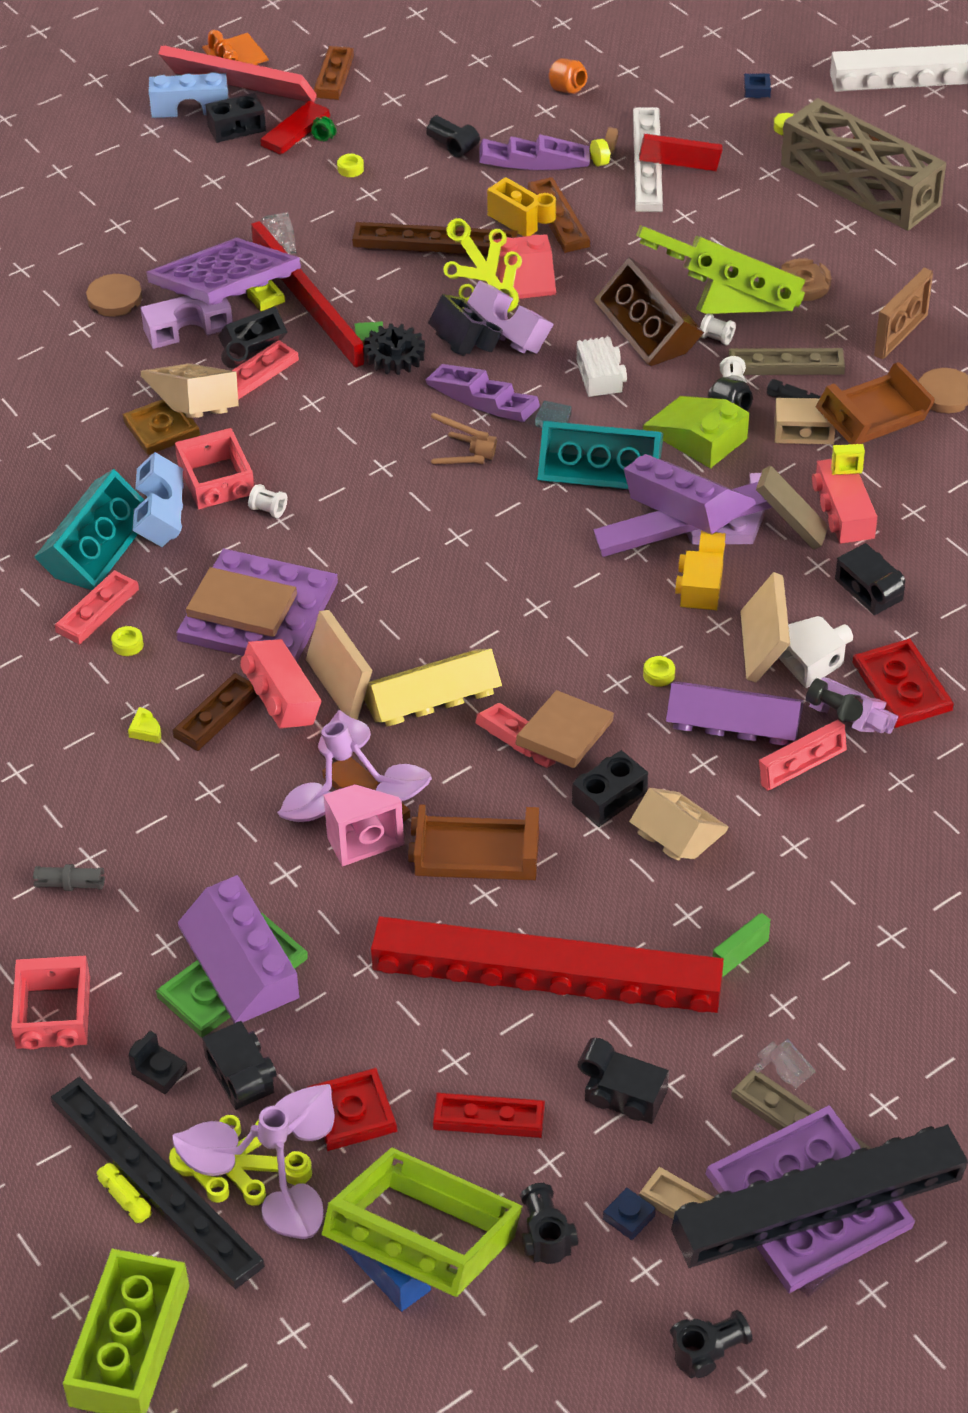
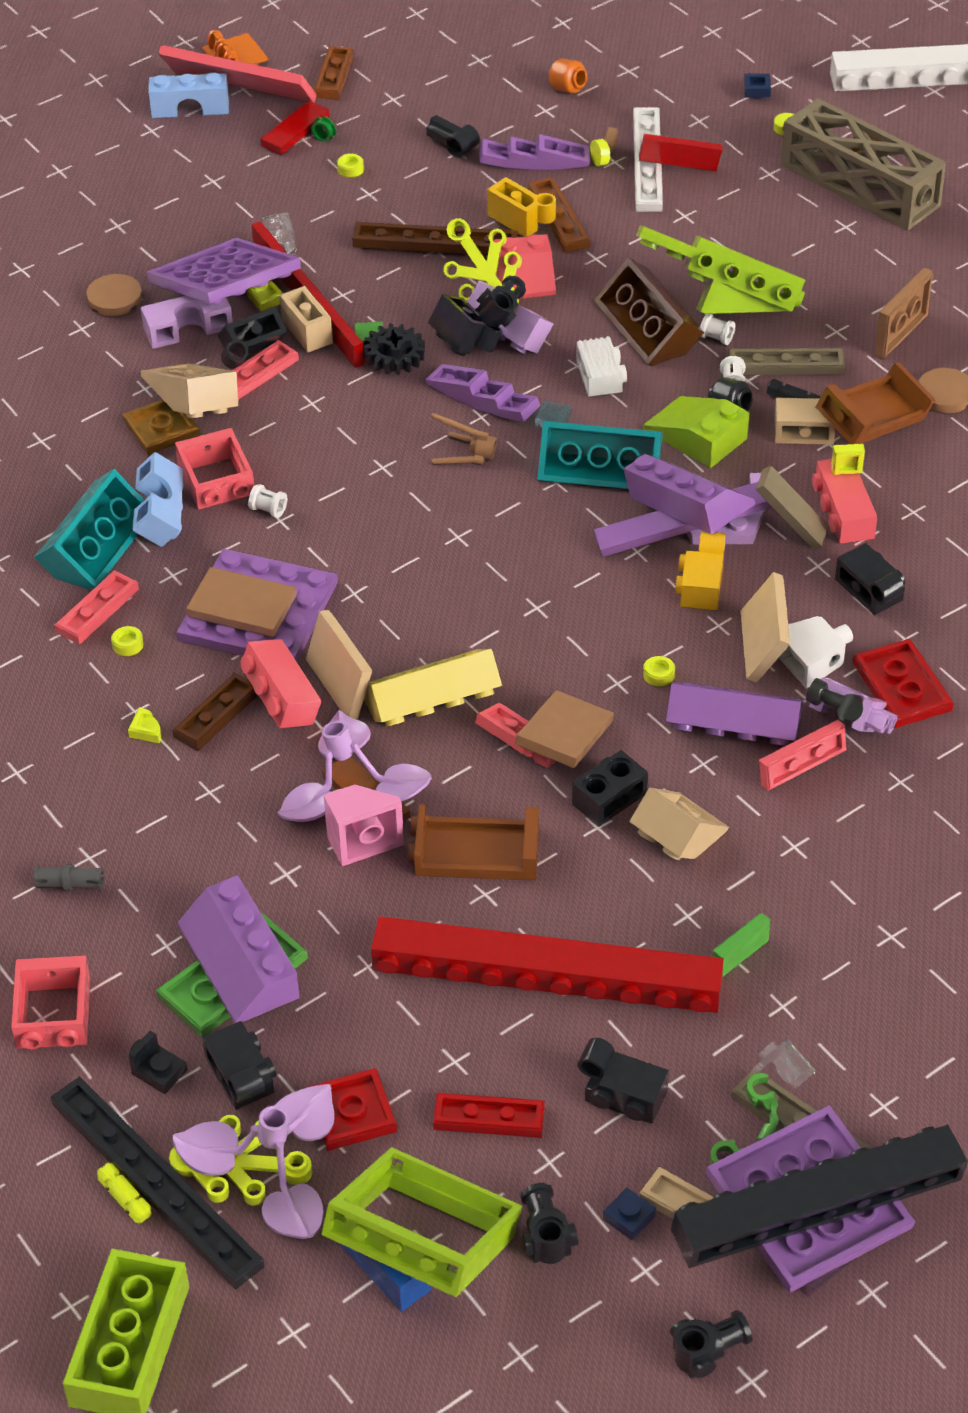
(235, 117): black brick -> none
(306, 319): none -> tan brick
(498, 305): none -> black connector
(769, 1103): none -> bright green piece
(816, 277): medium nougat tile -> none

